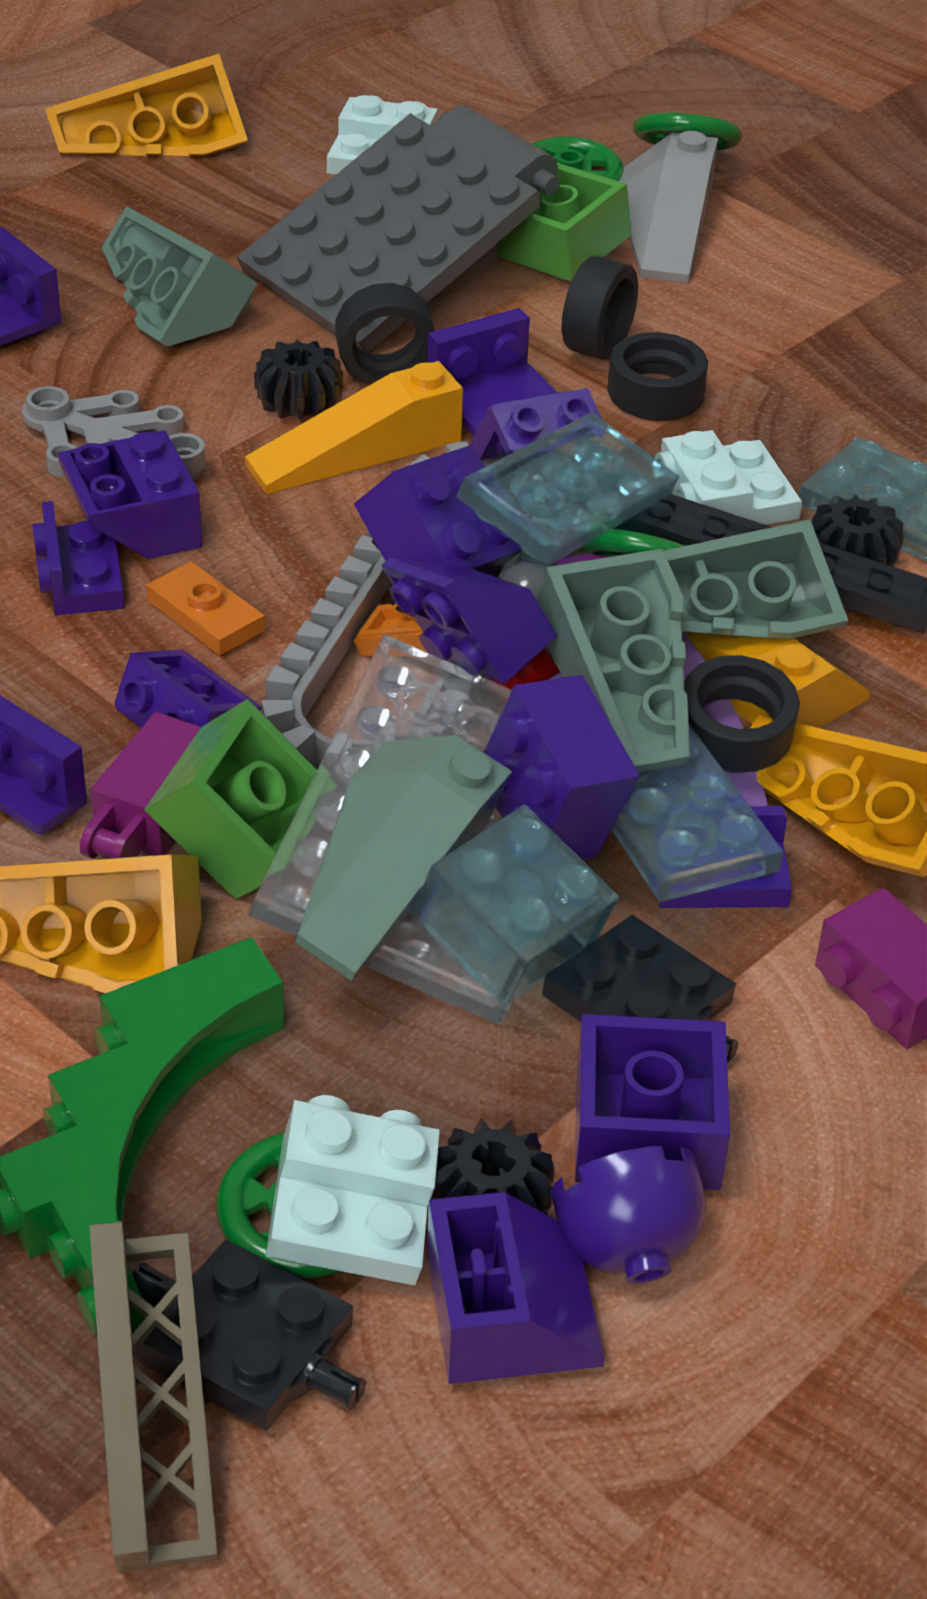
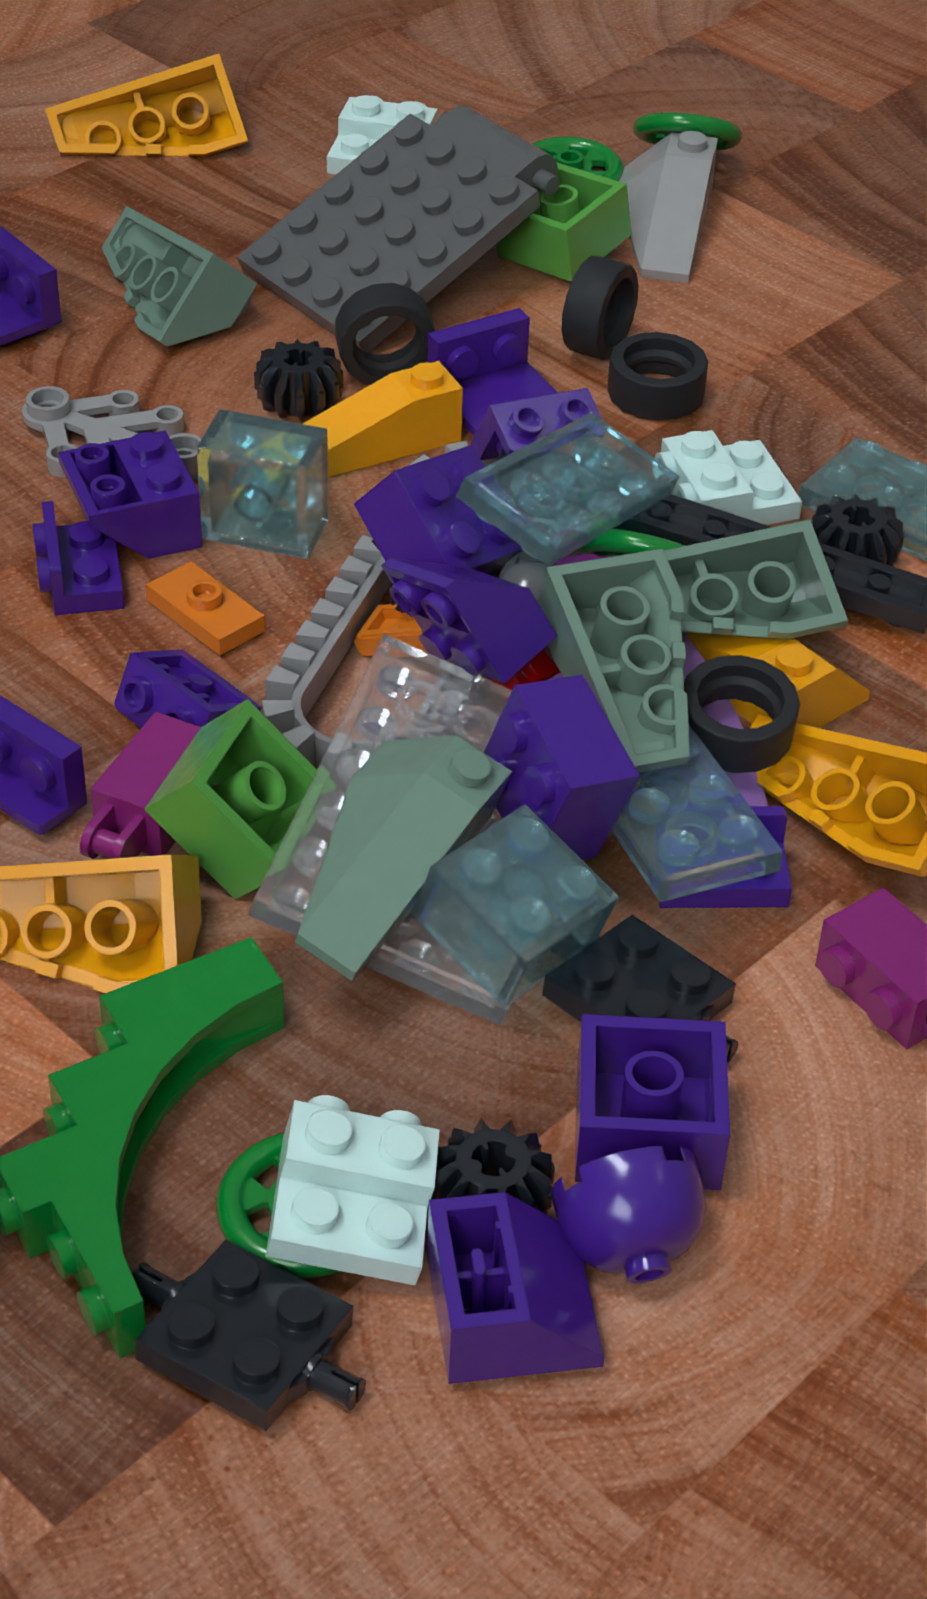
(120, 1401): dark tan fence -> none
(263, 483): none -> clear light blue brick

